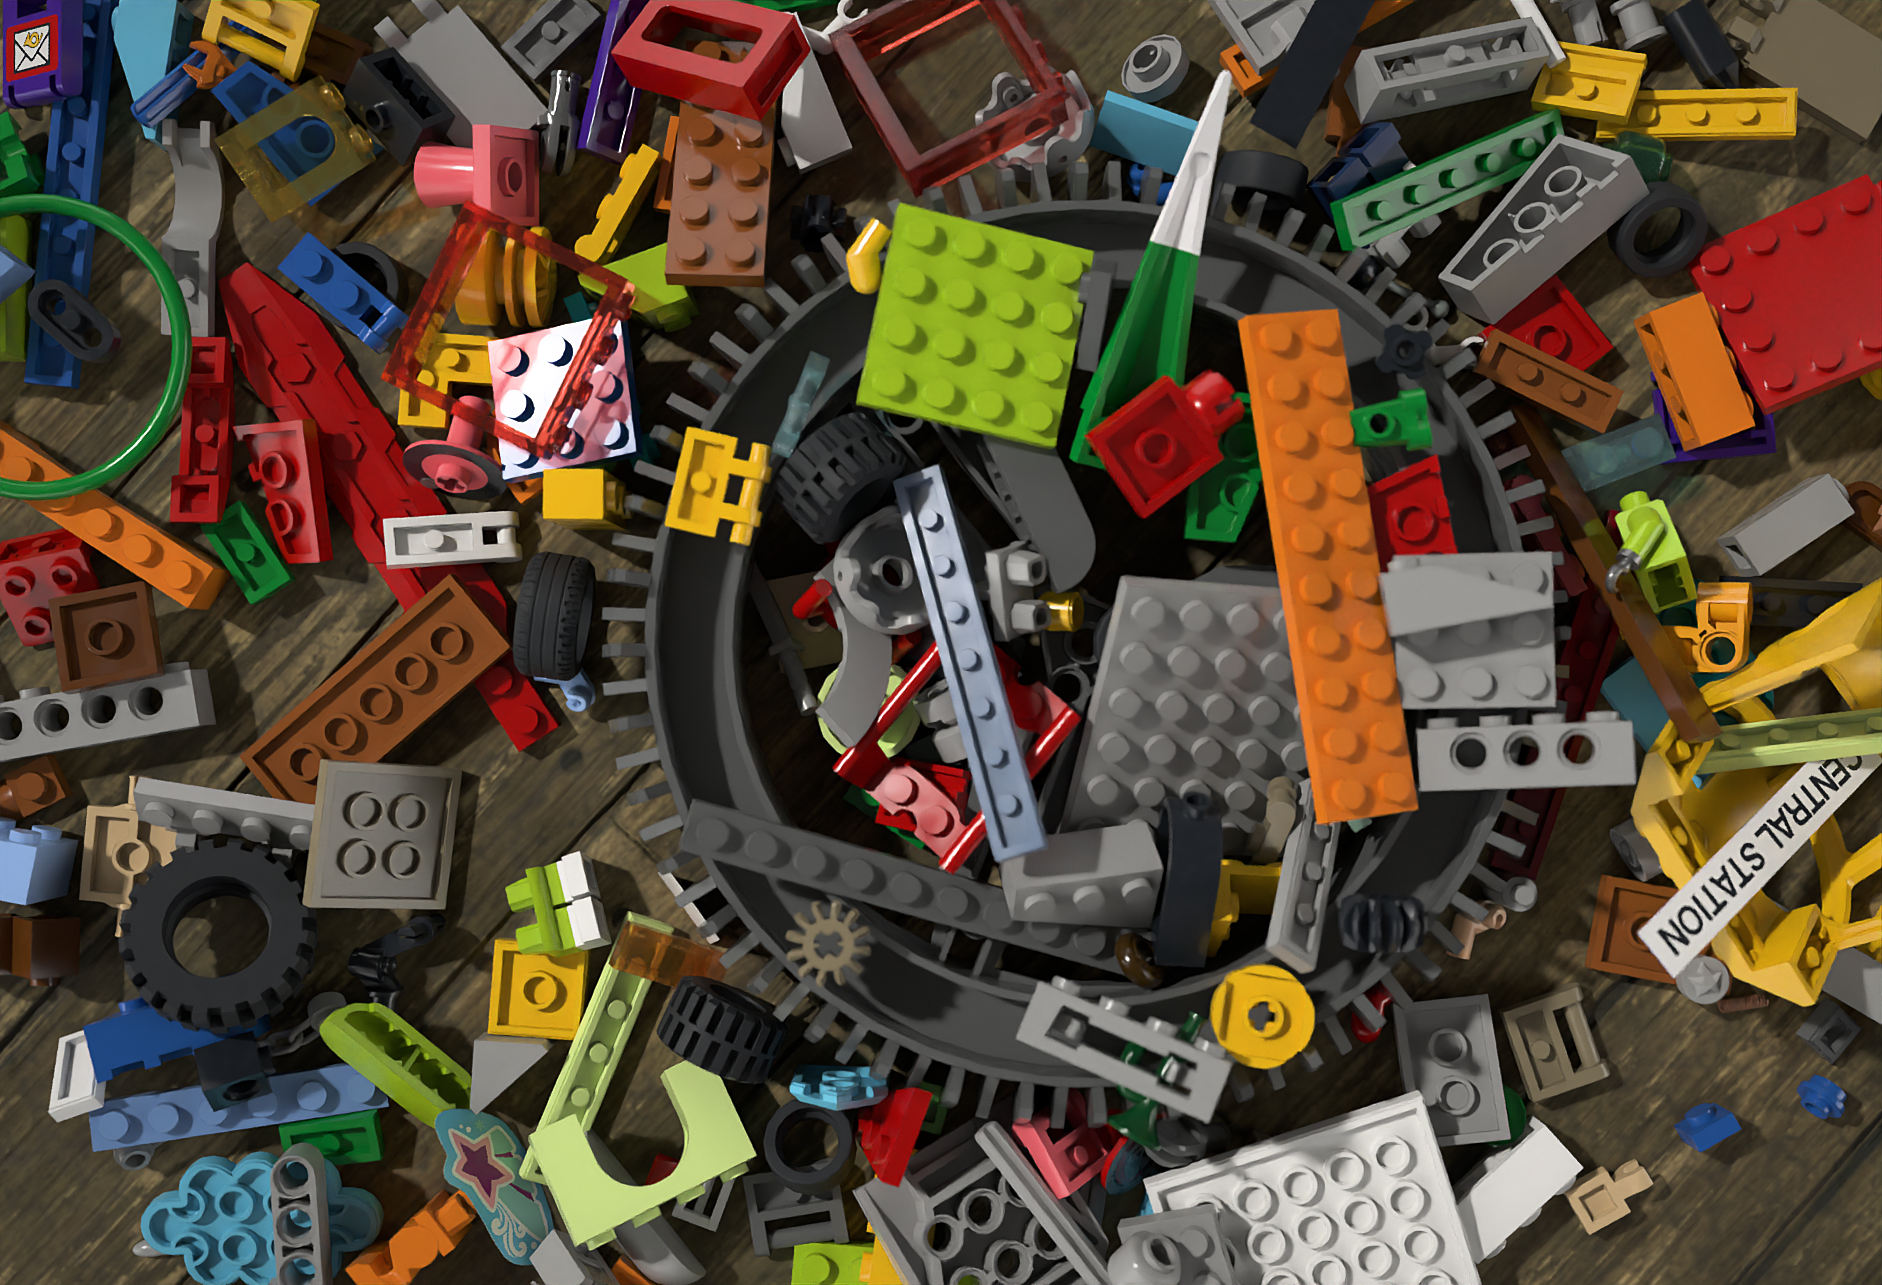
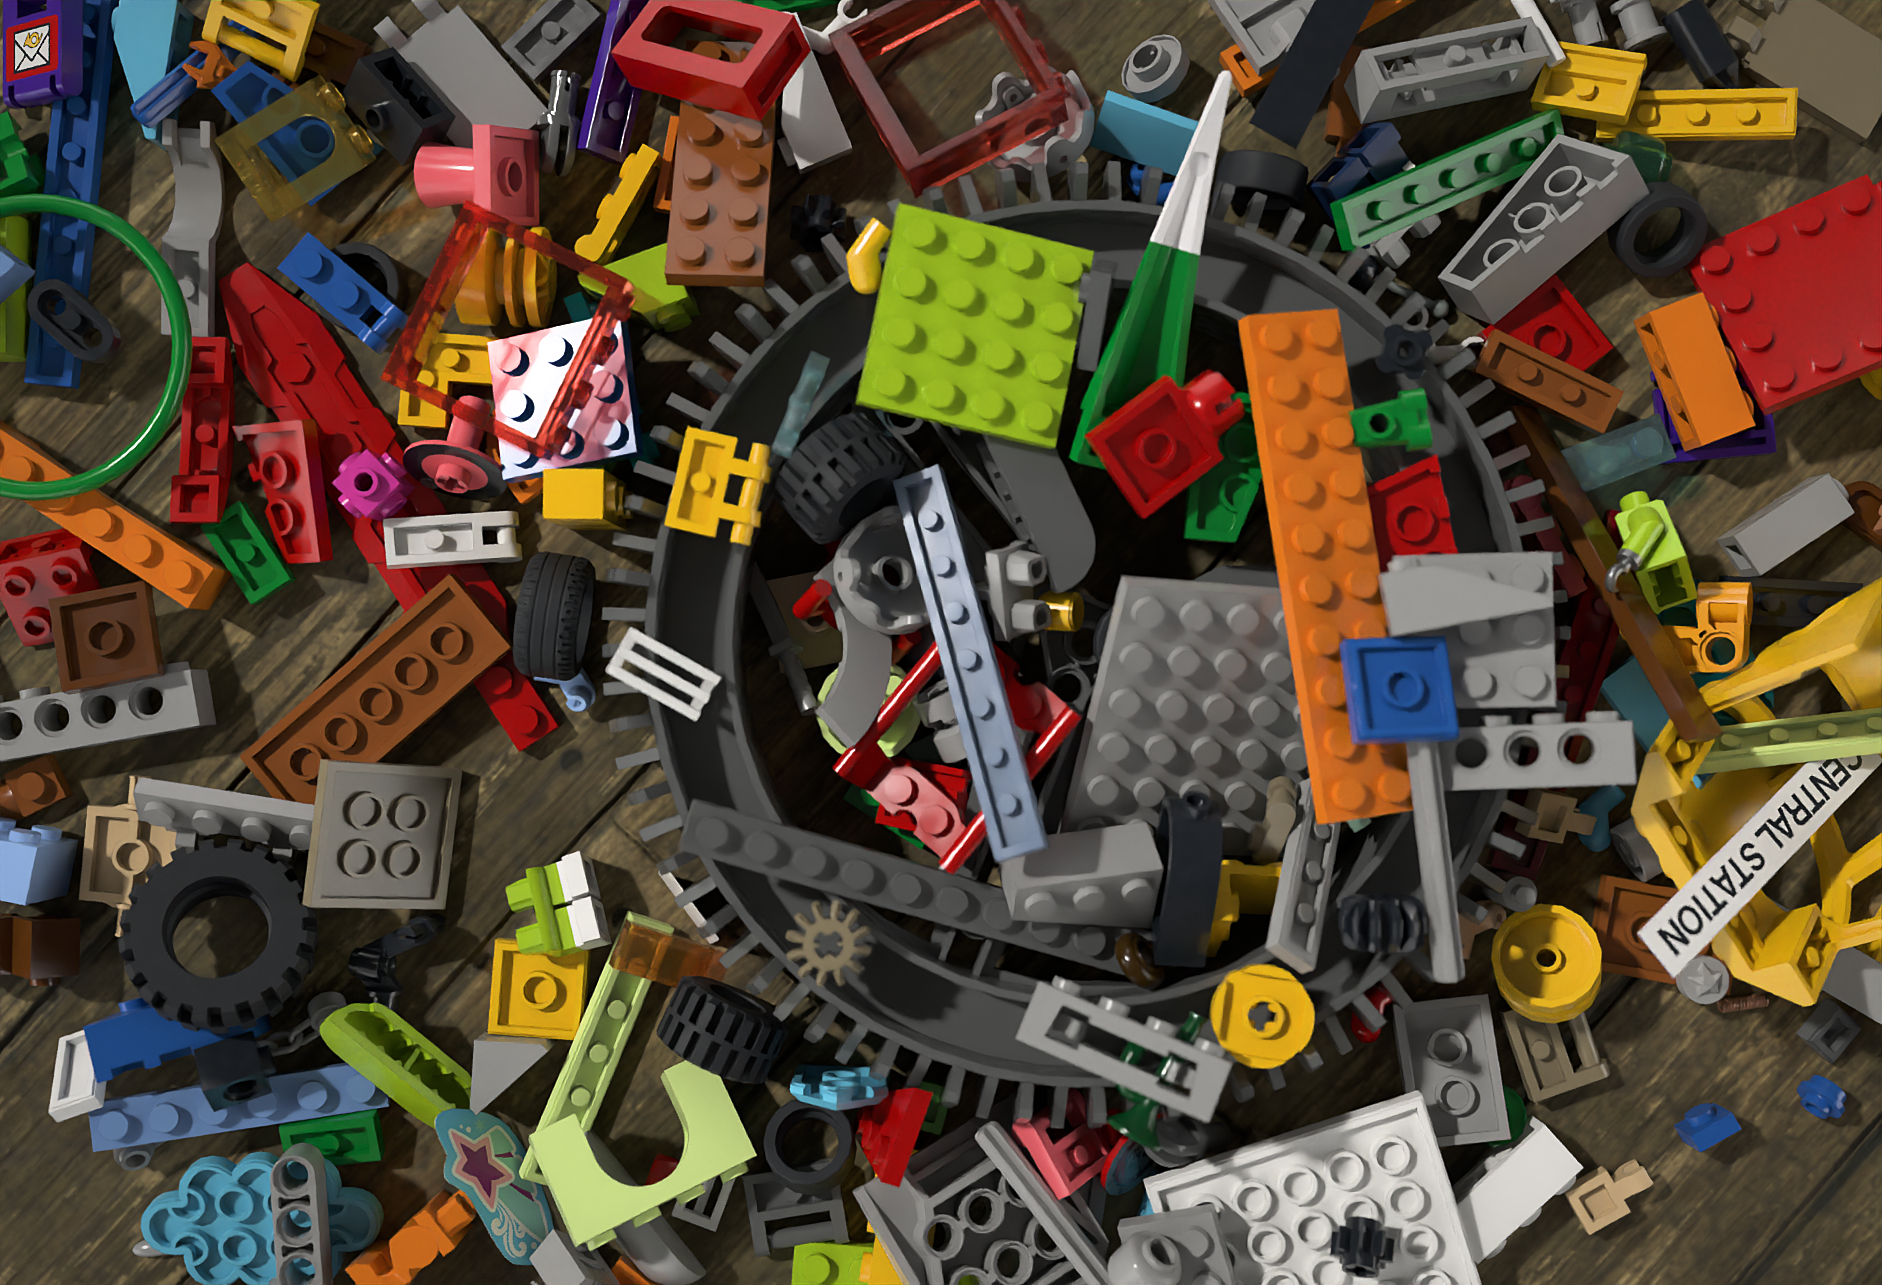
(388, 488): none -> dark pink brick
(701, 695): none -> white tile
(1362, 1247): none -> black gear
(1399, 690): none -> blue tile
(1435, 861): none -> light grey axle
(1546, 935): none -> yellow wheel
(1556, 816): none -> tan plate
(1599, 805): none -> dark azure arm

